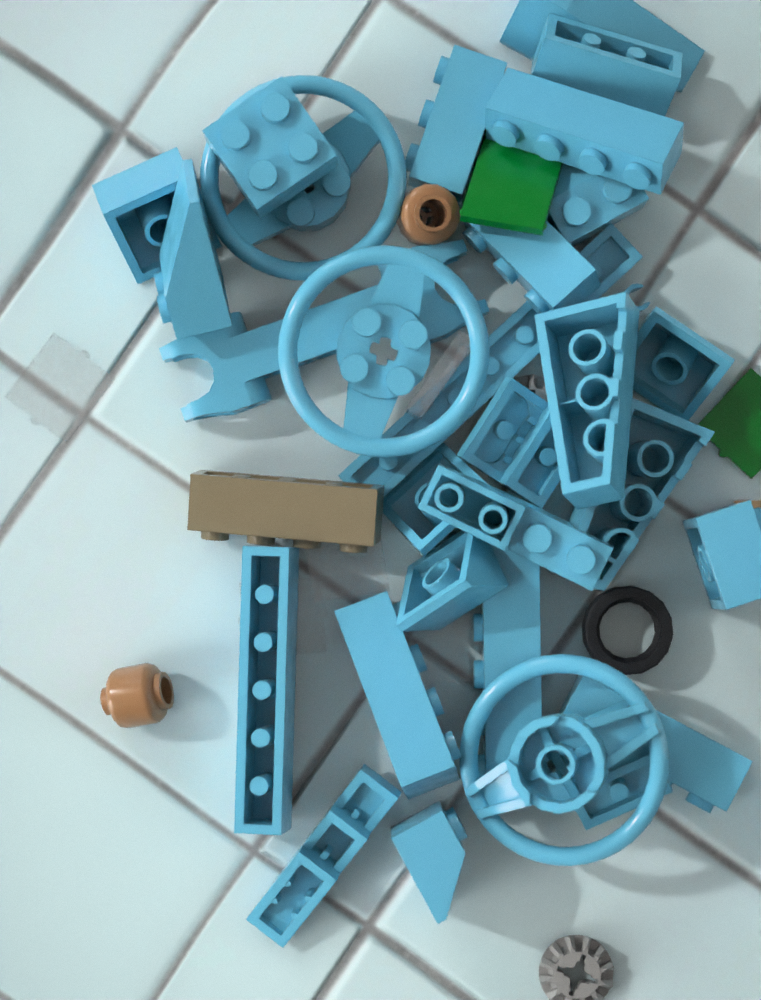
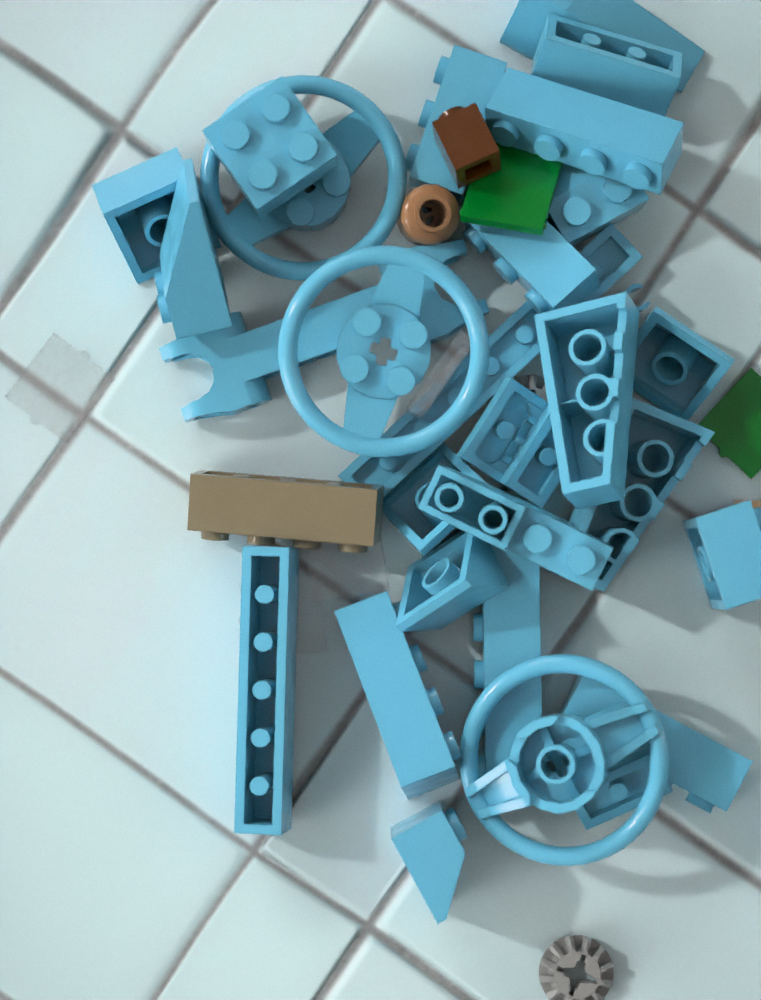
(137, 695): medium nougat head -> none
(323, 855): medium azure slope -> none
(466, 144): none -> reddish brown brick
(662, 628): black tyre -> none

